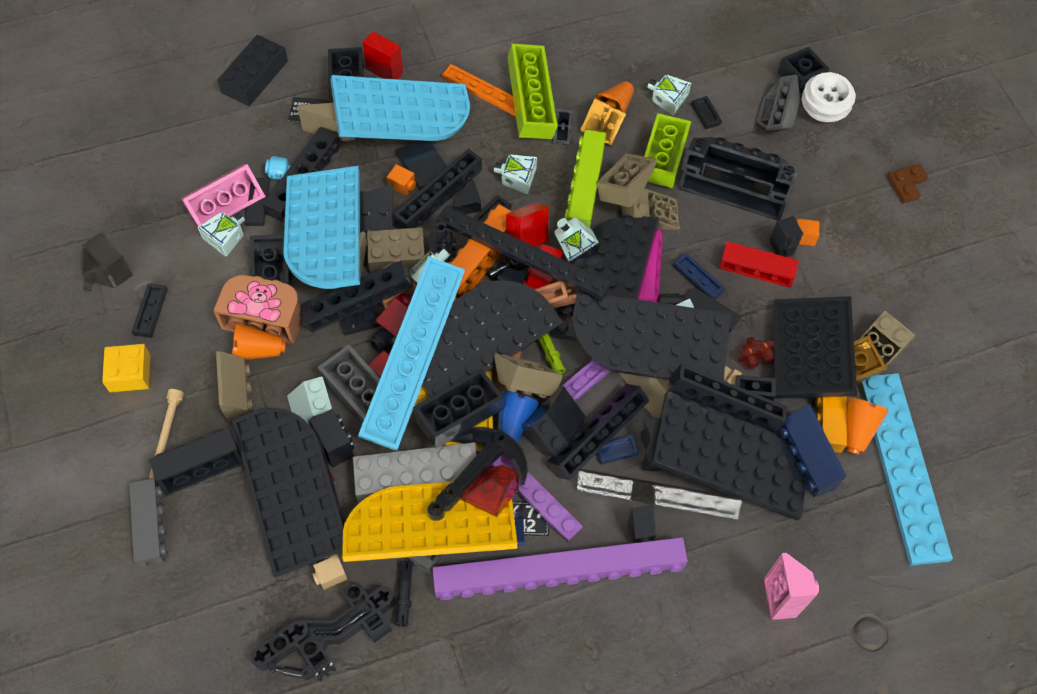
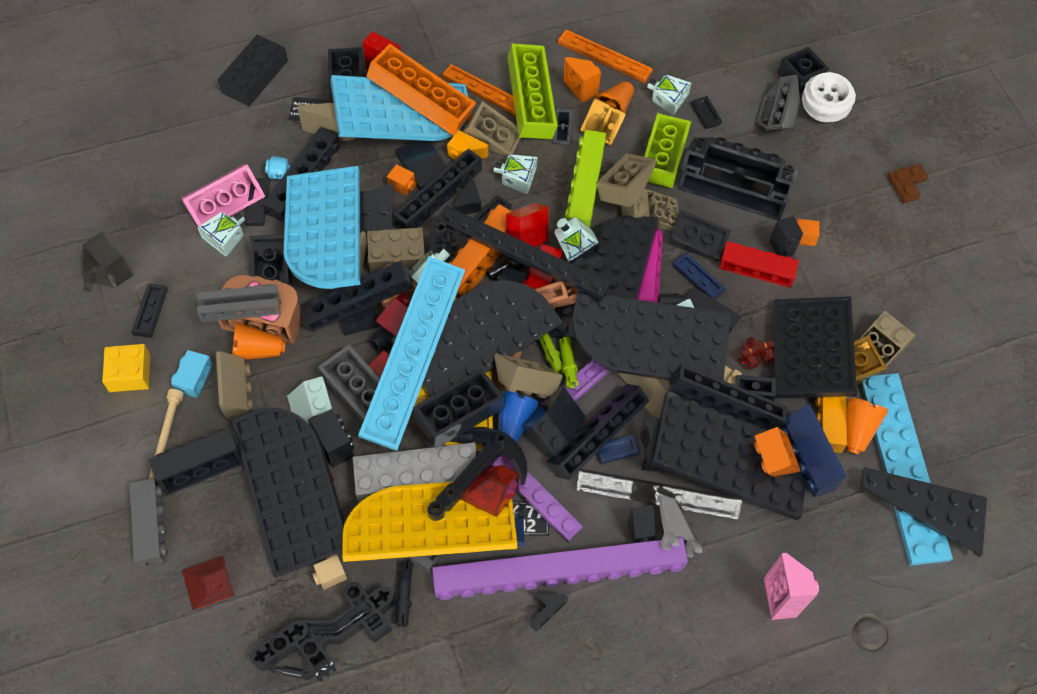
(192, 373): none -> medium azure brick
(208, 582): none -> clear red slope
(238, 303): none -> dark grey brick
(421, 89): none -> orange brick
(463, 141): none -> light orange slope
(493, 130): none -> dark tan slope
(551, 605): none -> black slope
(569, 367): none -> lime pin
(581, 78): none -> orange slope
(605, 56): none -> orange tile
(676, 527): none -> light grey flag
(699, 235): none -> black tile
(776, 452): none -> orange slope
(939, 508): none -> black wing

